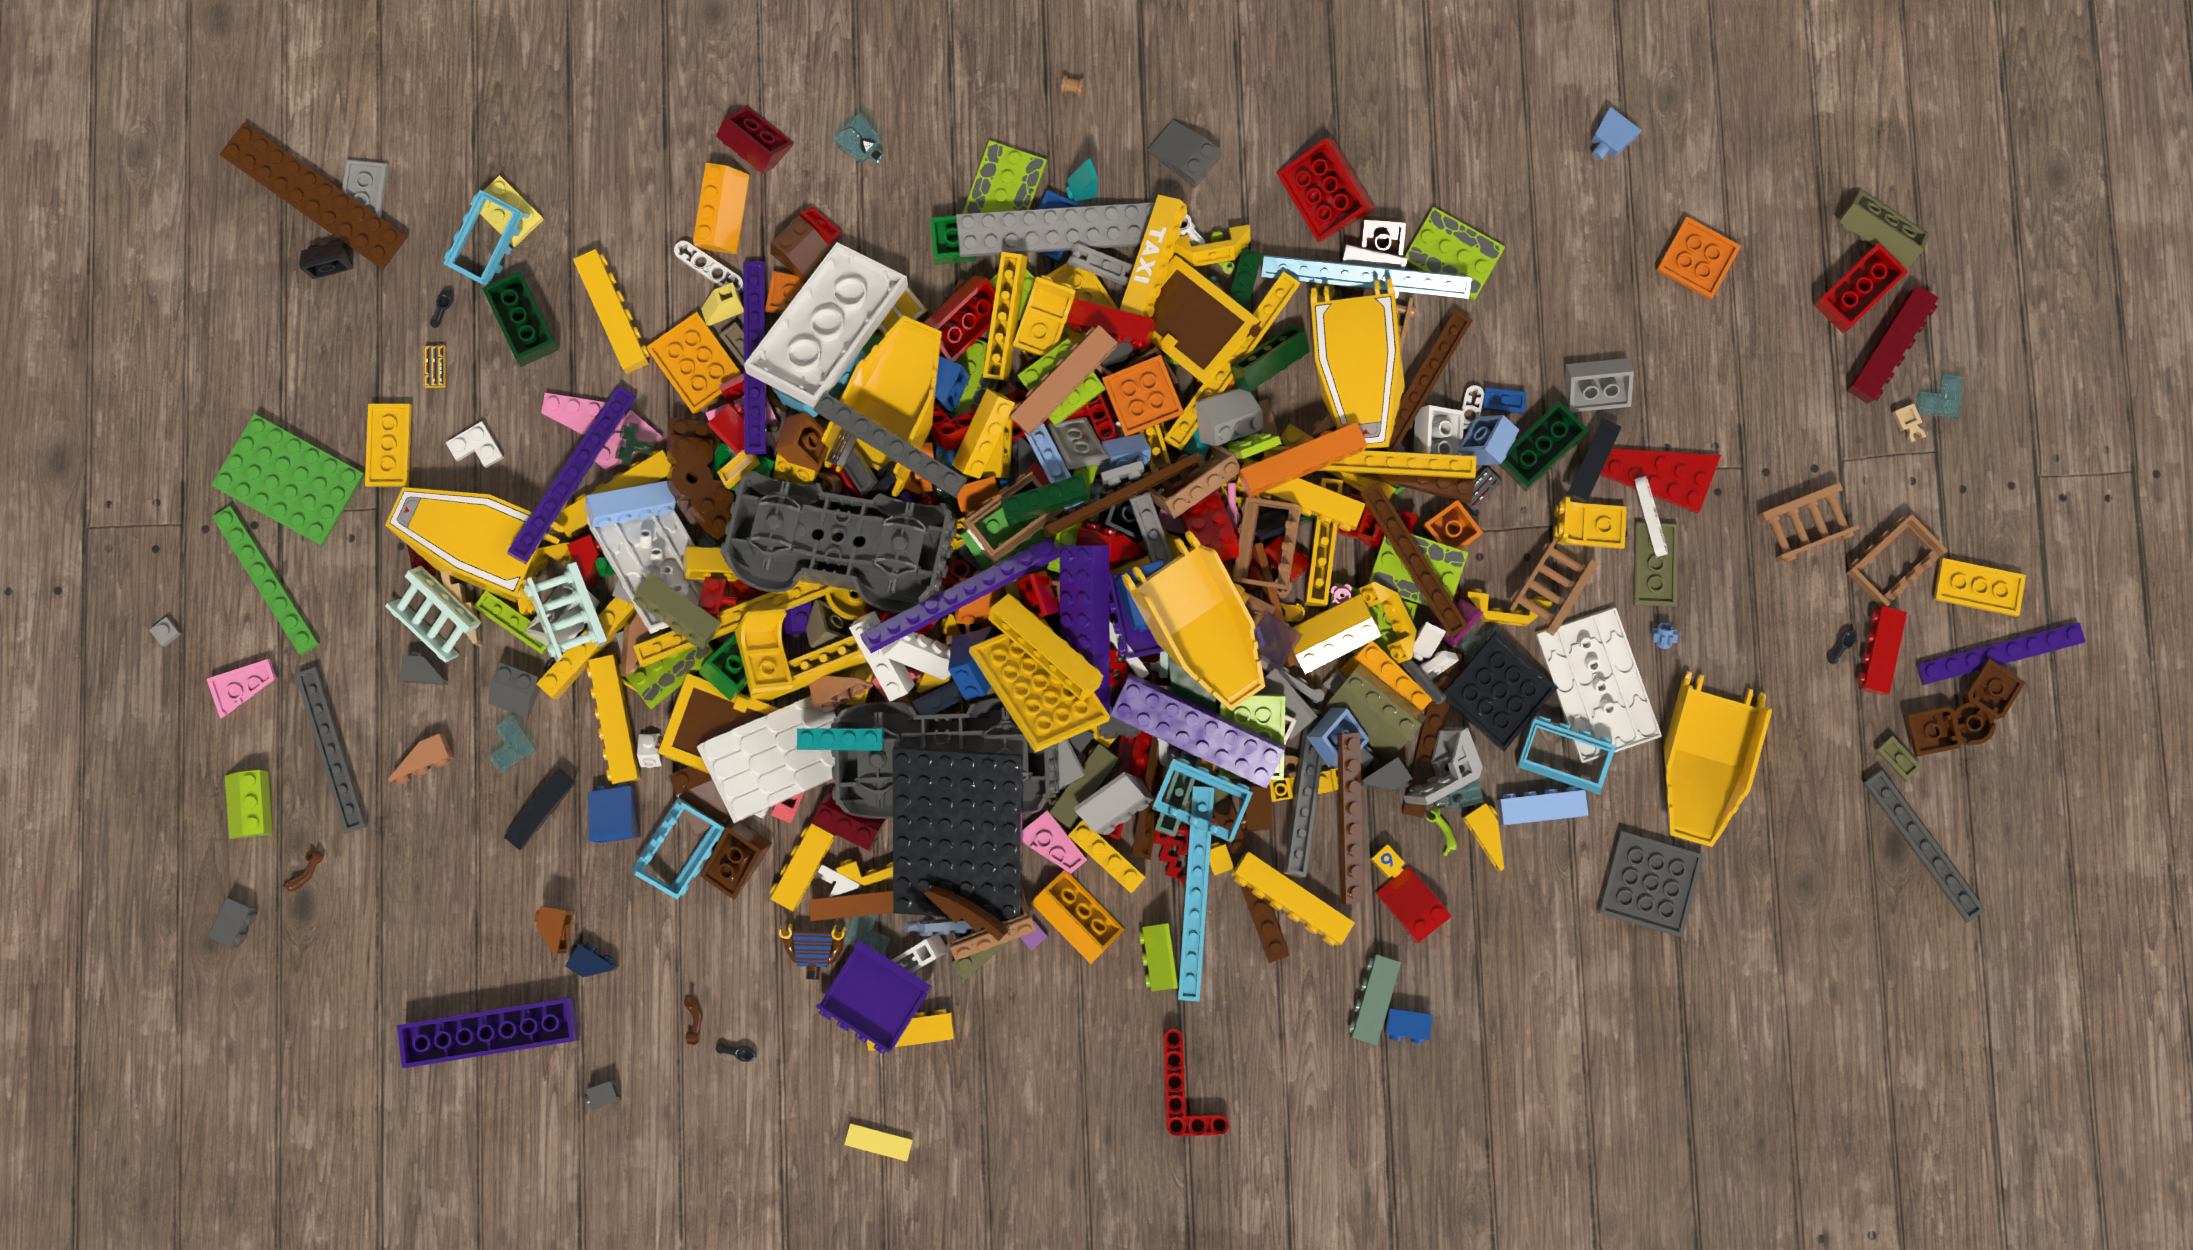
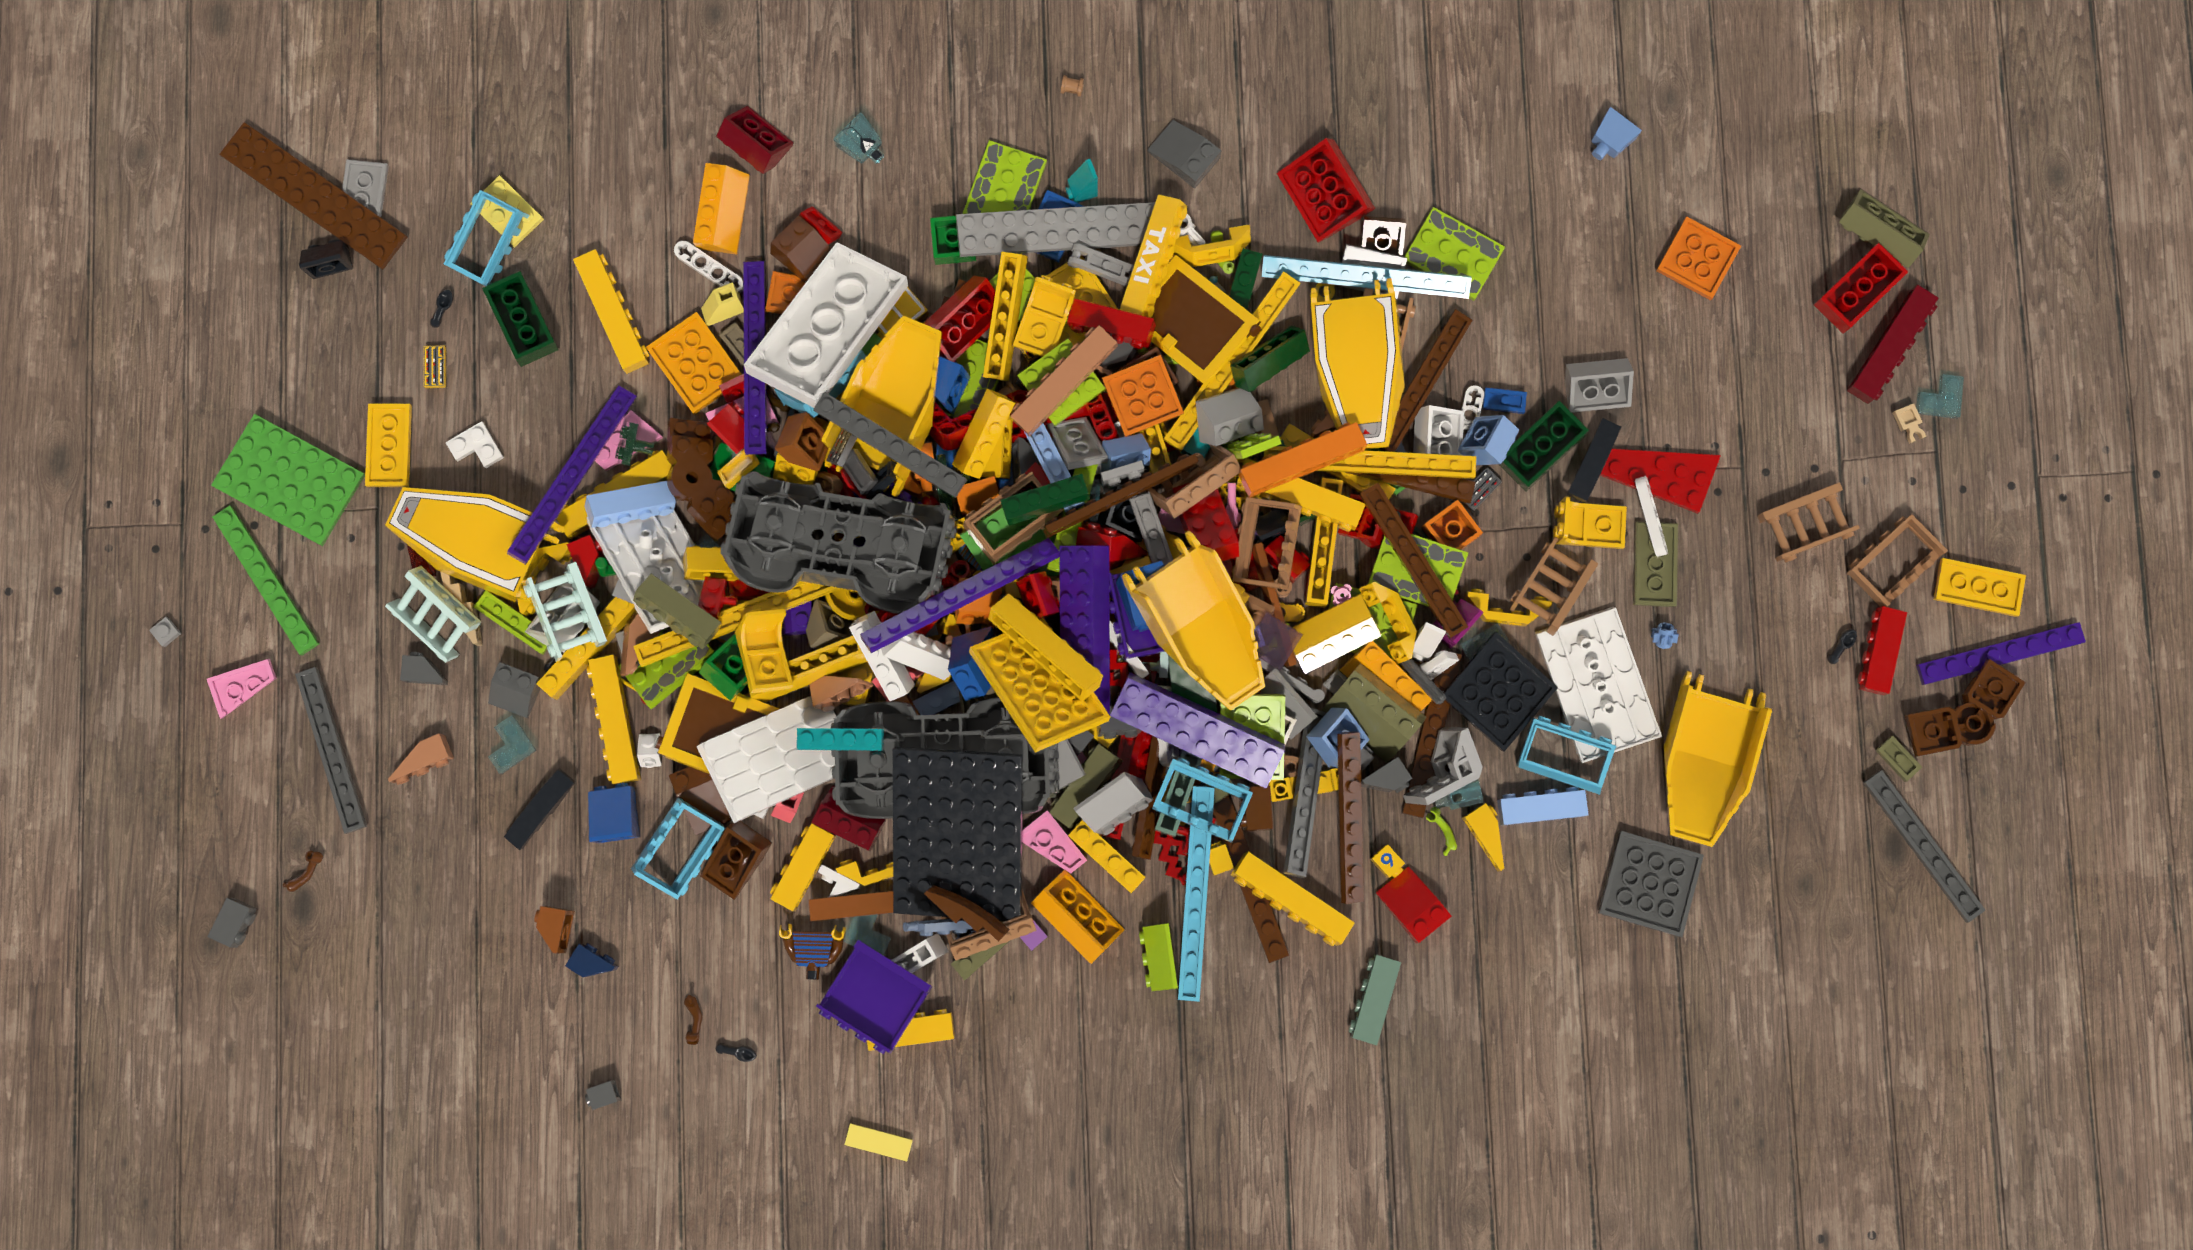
(248, 804): lime slope -> none
(488, 1032): dark purple brick -> none
(571, 411): bright pink wing -> none
(1179, 1092): red beam -> none
(1408, 1024): blue brick -> none

